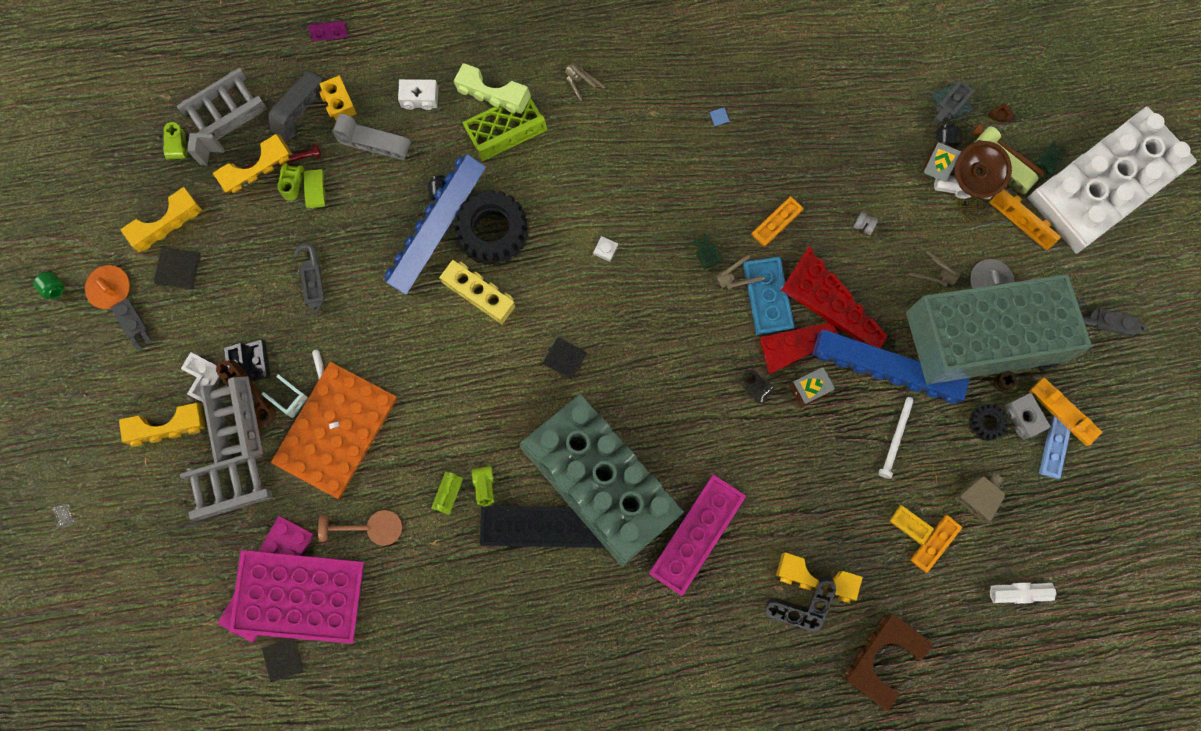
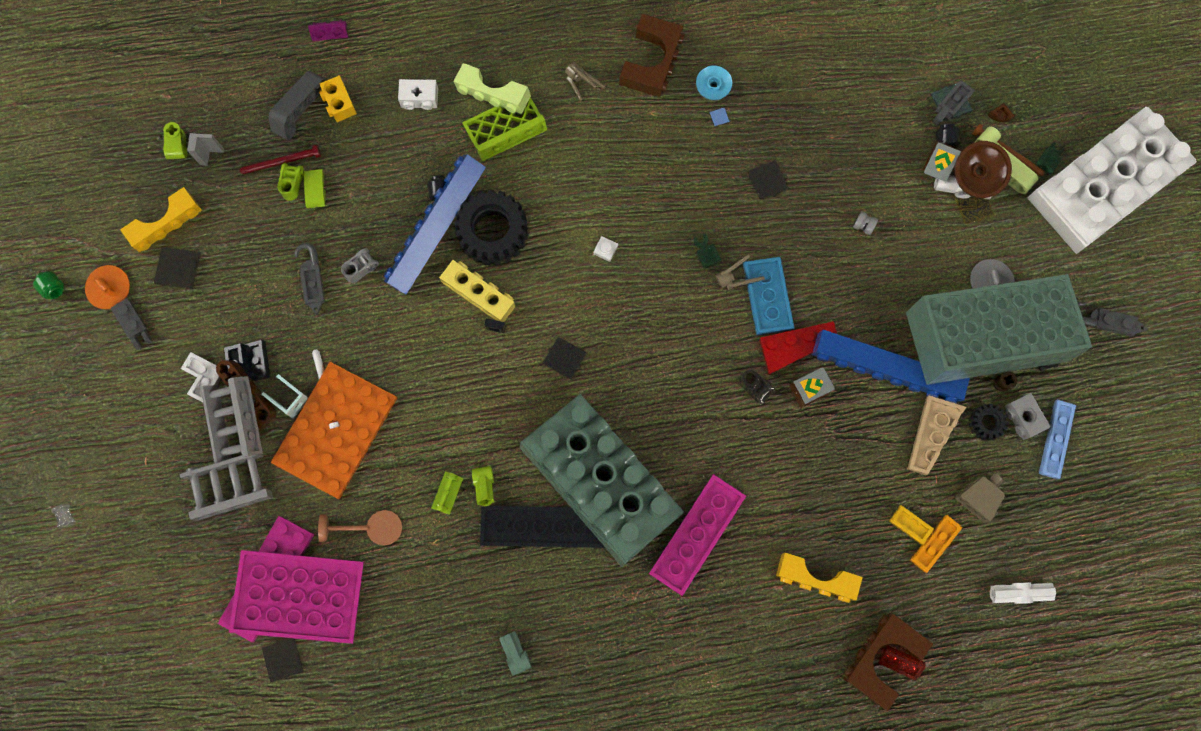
(187, 419): yellow arch -> none
(231, 121): light grey fence -> none
(272, 152): yellow arch -> none
(360, 265): none -> light grey piece
(369, 139): light grey beam -> none
(496, 326): none -> black tile
(516, 658): none -> sand green piece
(653, 79): none -> reddish brown arch
(717, 76): none -> medium azure dish
(767, 180): none -> clear smoke piece
(777, 221): light orange tile -> none
(810, 612): black beam -> none
(829, 298): red wing -> none
(886, 471): white bar -> none
(901, 663): none -> clear red plate
(934, 429): none -> tan wing
(948, 274): dark tan plant -> none
(1025, 219): light orange hinge -> none
(1065, 411): light orange hinge -> none

